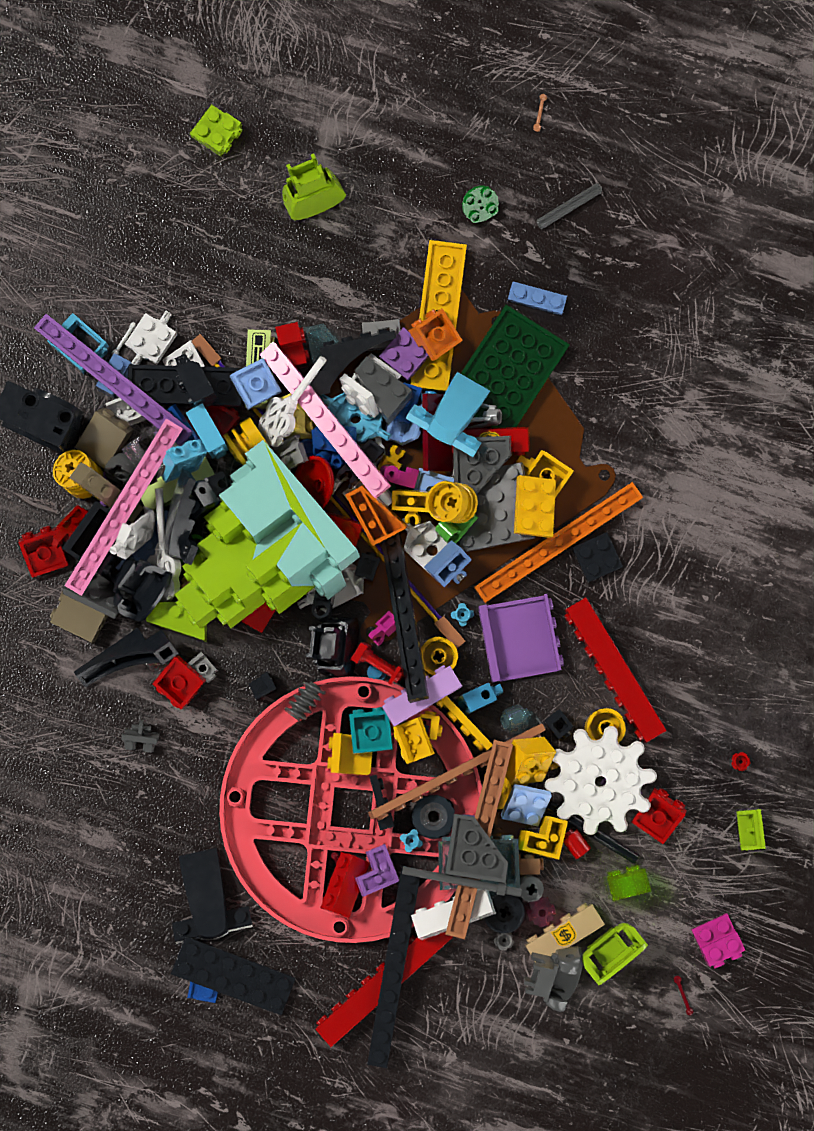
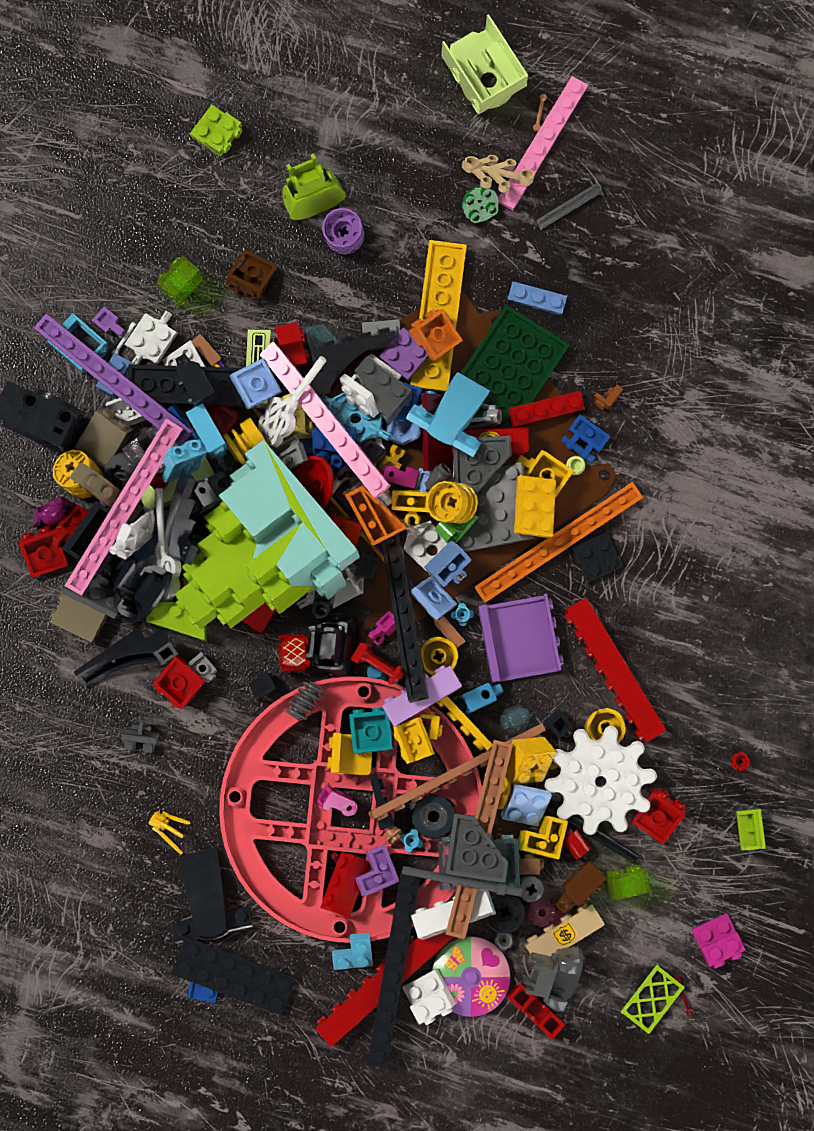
(52, 512): none -> magenta piece
(107, 321): none -> medium lavender plate
(158, 482): none -> red plate
(160, 821): none -> yellow plant
(179, 280): none -> clear neon green brick
(250, 275): none -> reddish brown plate
(293, 653): none -> red brick
(334, 798): none -> dark pink leg
(336, 223): none -> medium lavender wheel
(356, 957): none -> medium azure plate
(393, 835): none -> nougat plate
(429, 997): none -> white plate
(433, 597): none -> light blue plate
(439, 474): none -> dark grey cone
(474, 974): none -> dish
(476, 166): none -> tan plant
(484, 54): none -> yellowish green piece
(536, 1011): none -> red arch
(545, 139): none -> bright pink plate
(546, 408): none -> red plate
(577, 464): none -> yellowish green plate
(580, 886): none -> reddish brown hinge
(589, 434): none -> blue plate
(611, 397): none -> dark orange bracket
(612, 952): lime piece -> none
(657, 1015): none -> lime window

